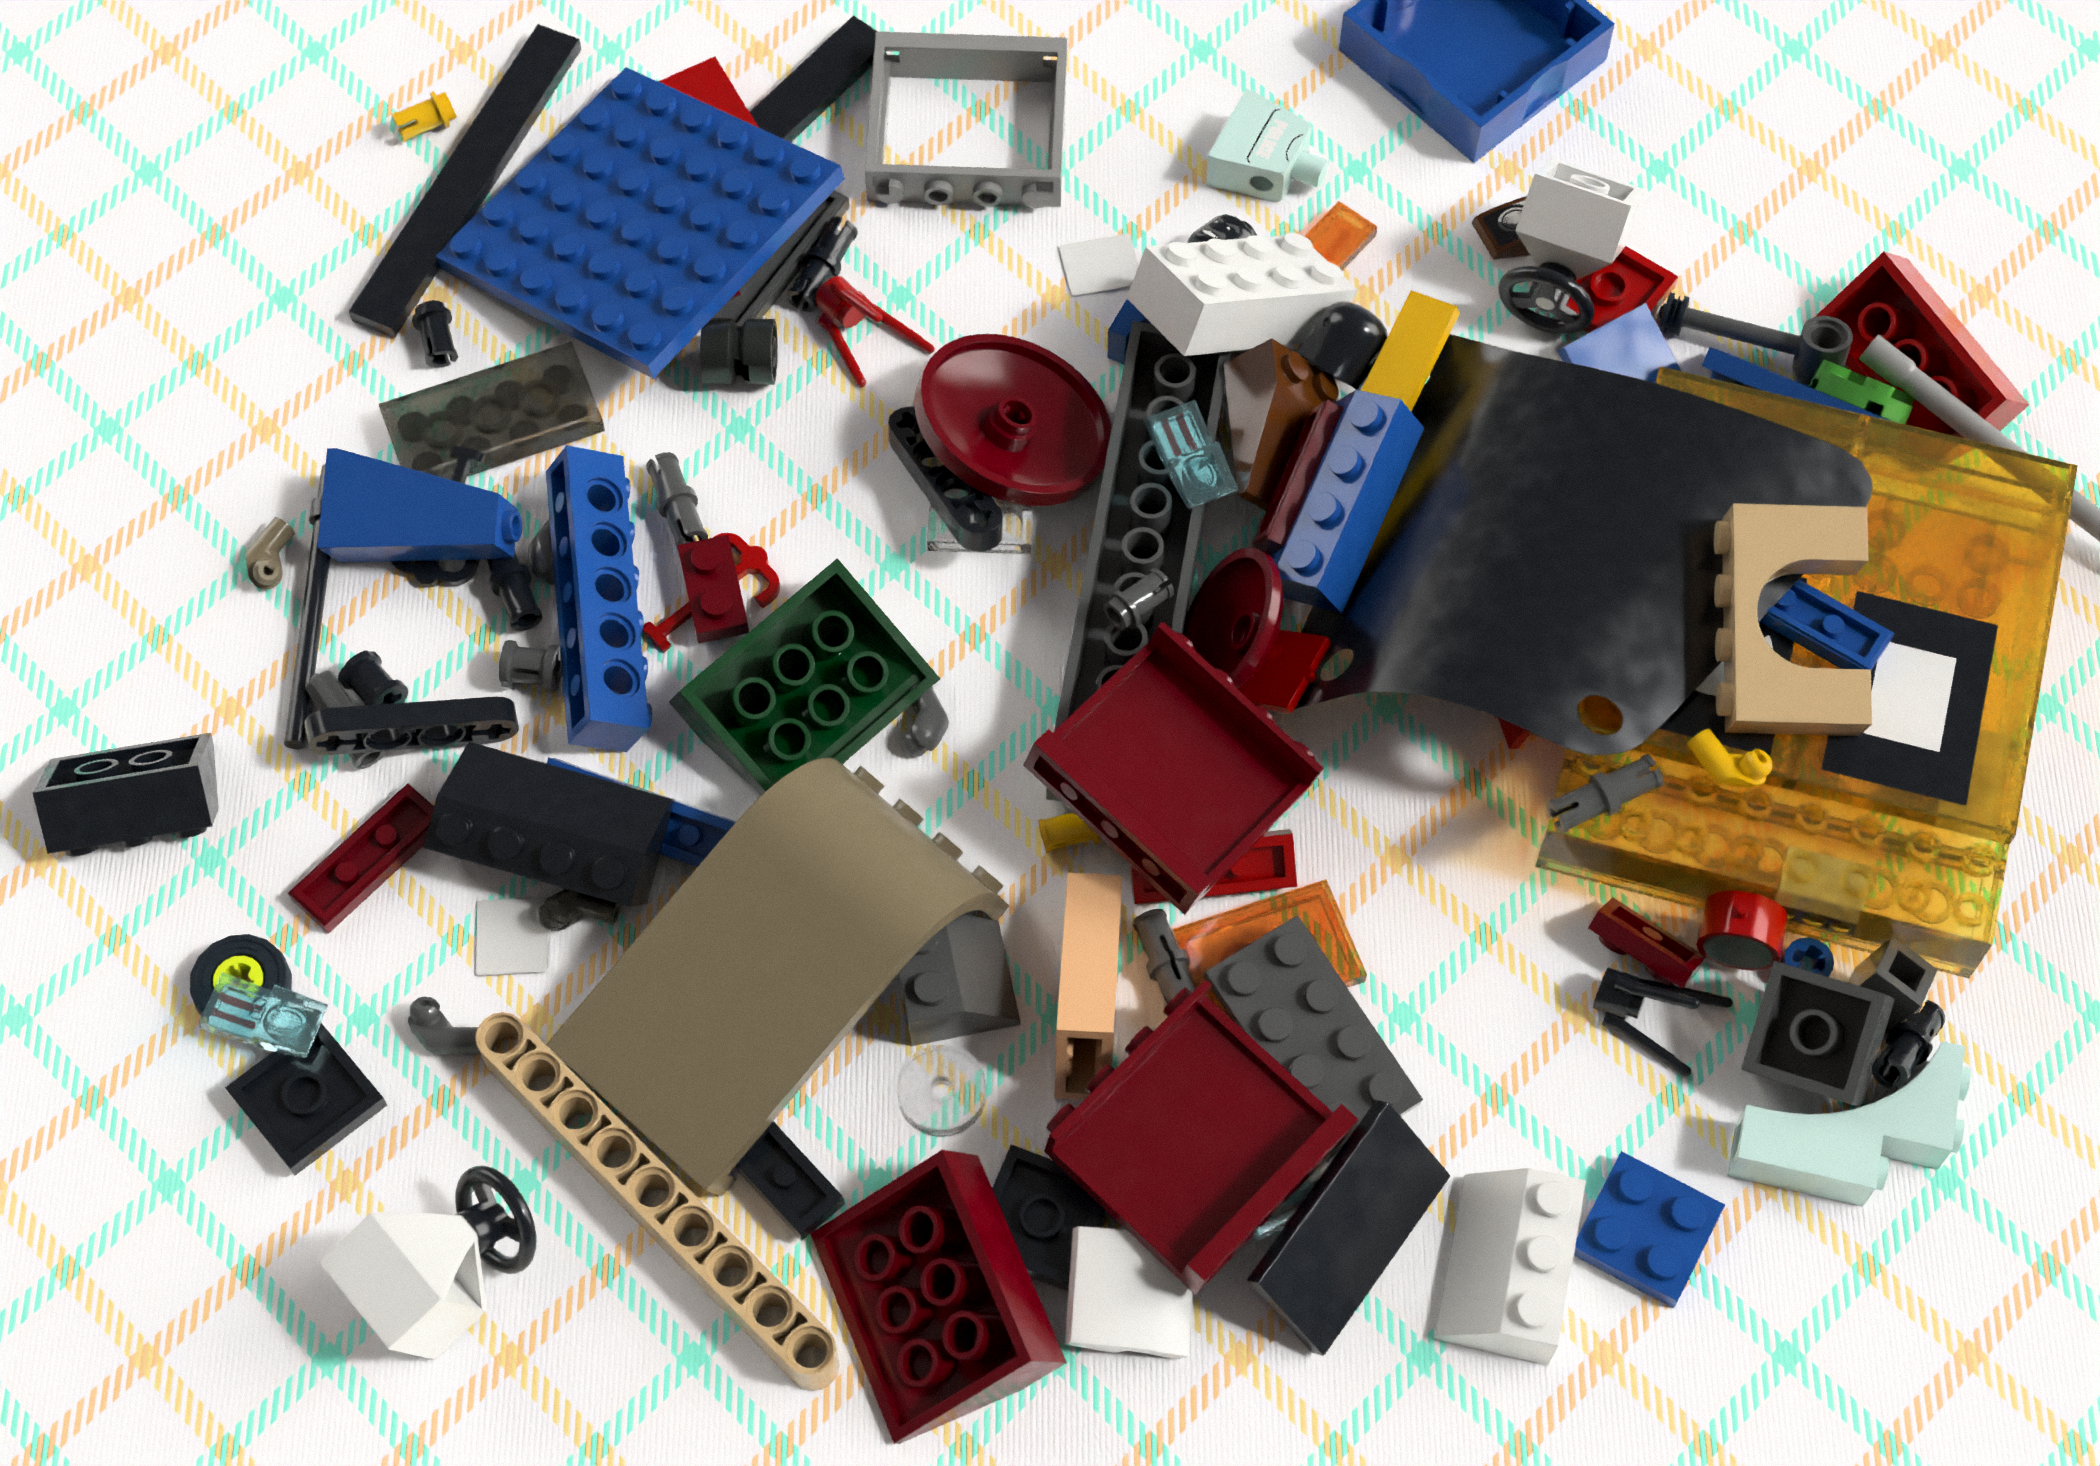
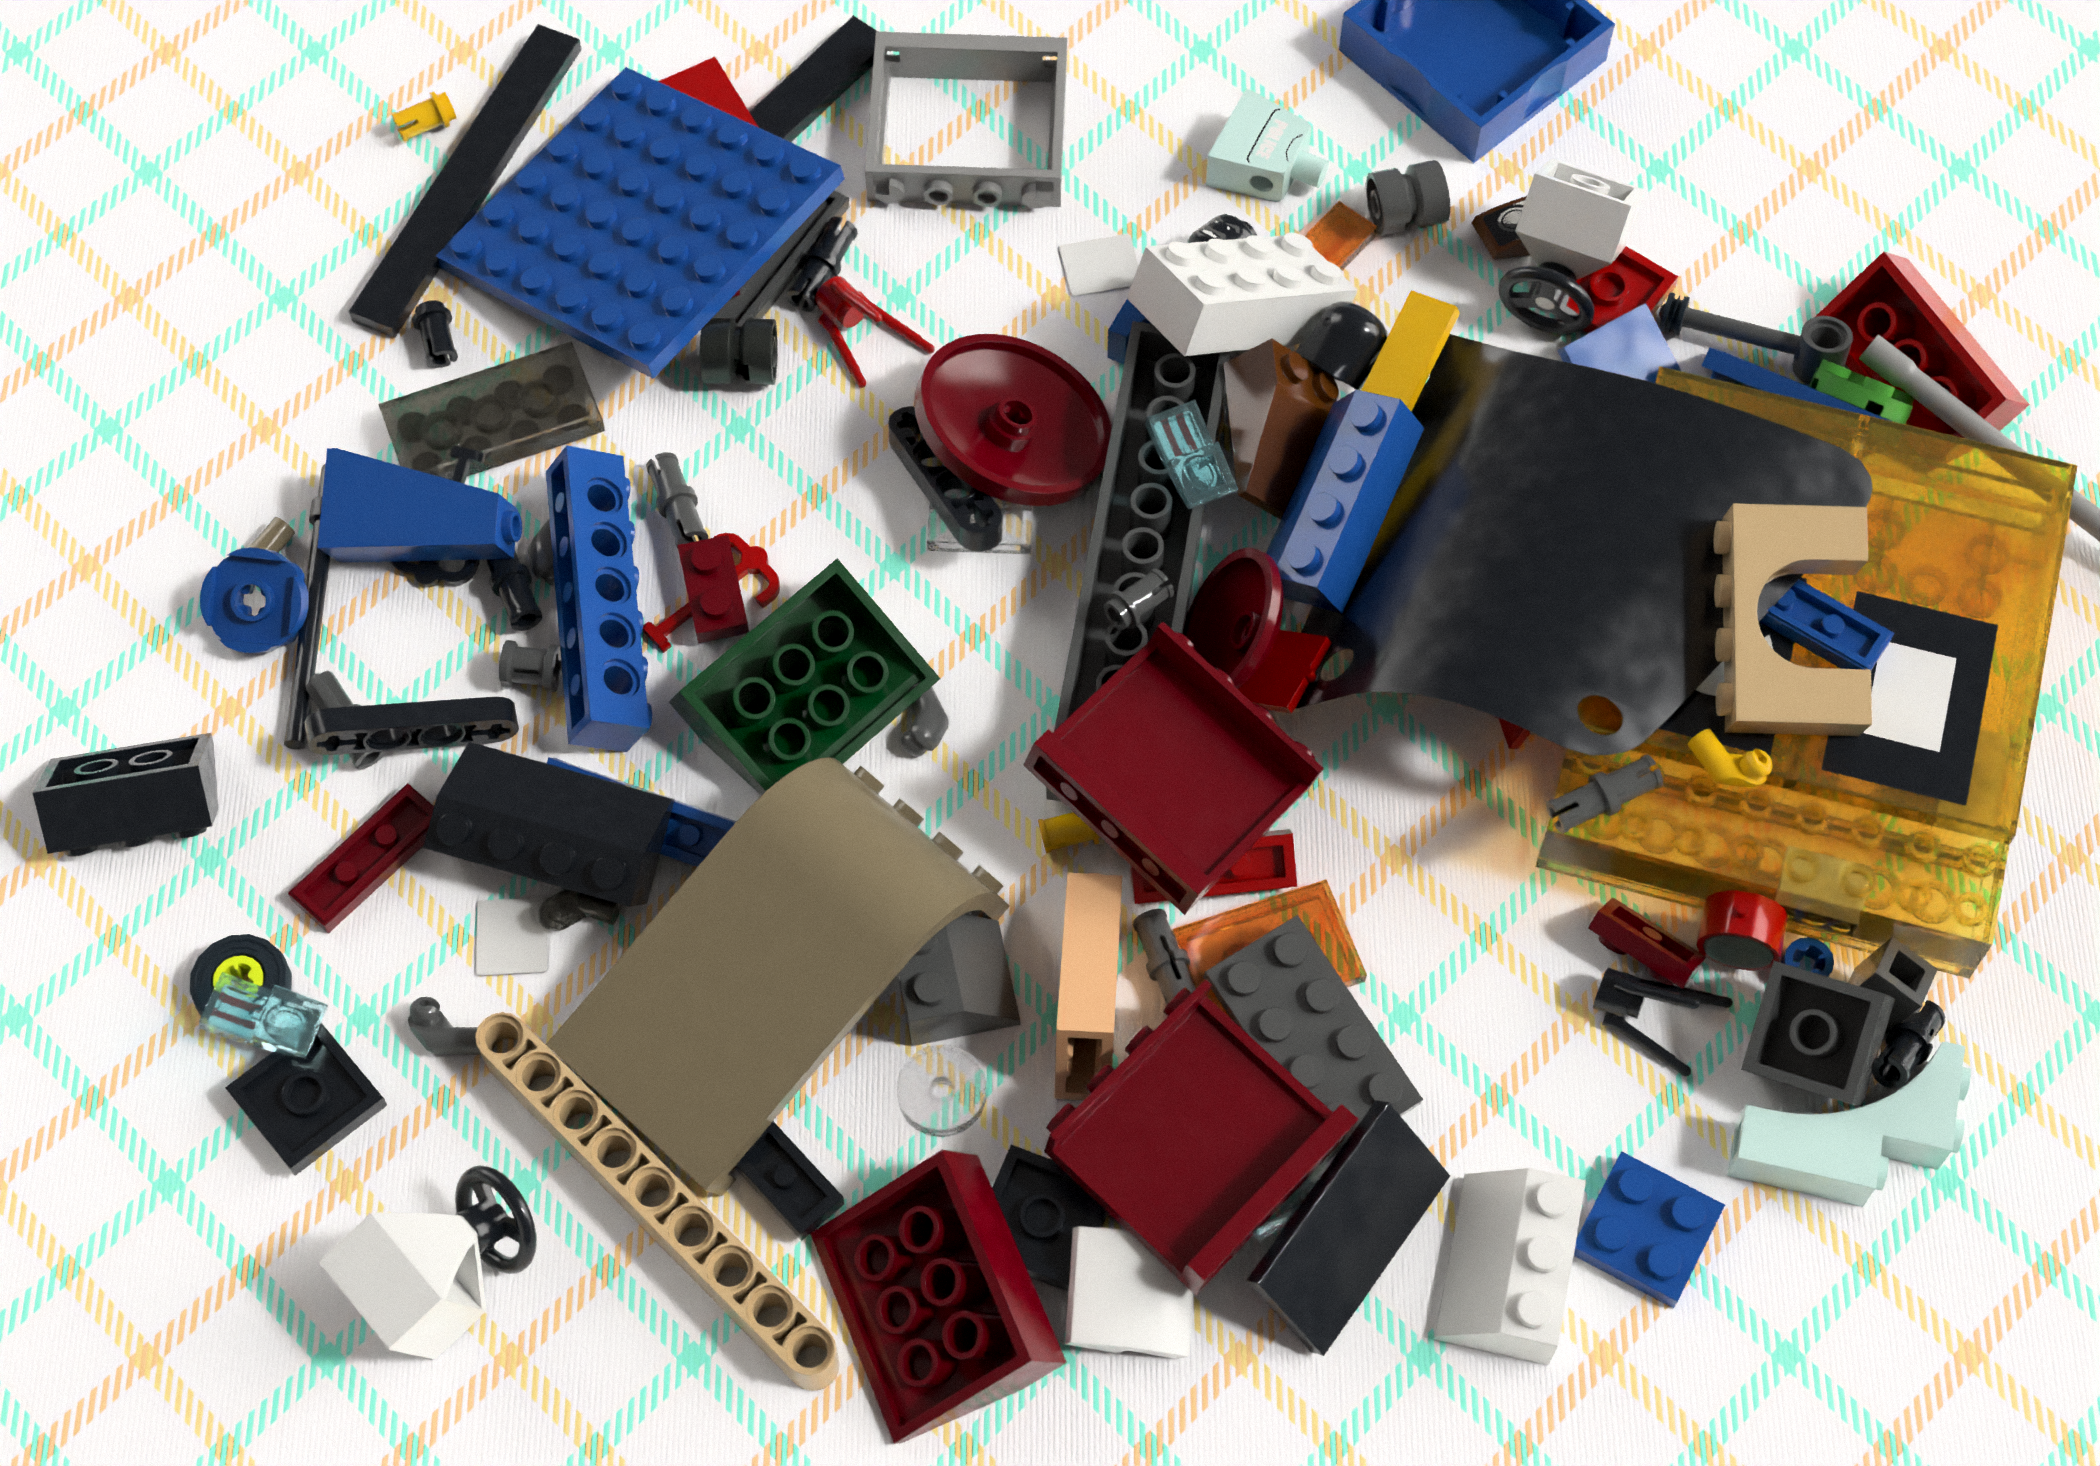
(233, 621): none -> blue plate
(370, 680): black bush -> none
(1297, 477): dark red tile -> none
(1415, 197): none -> dark grey wheel

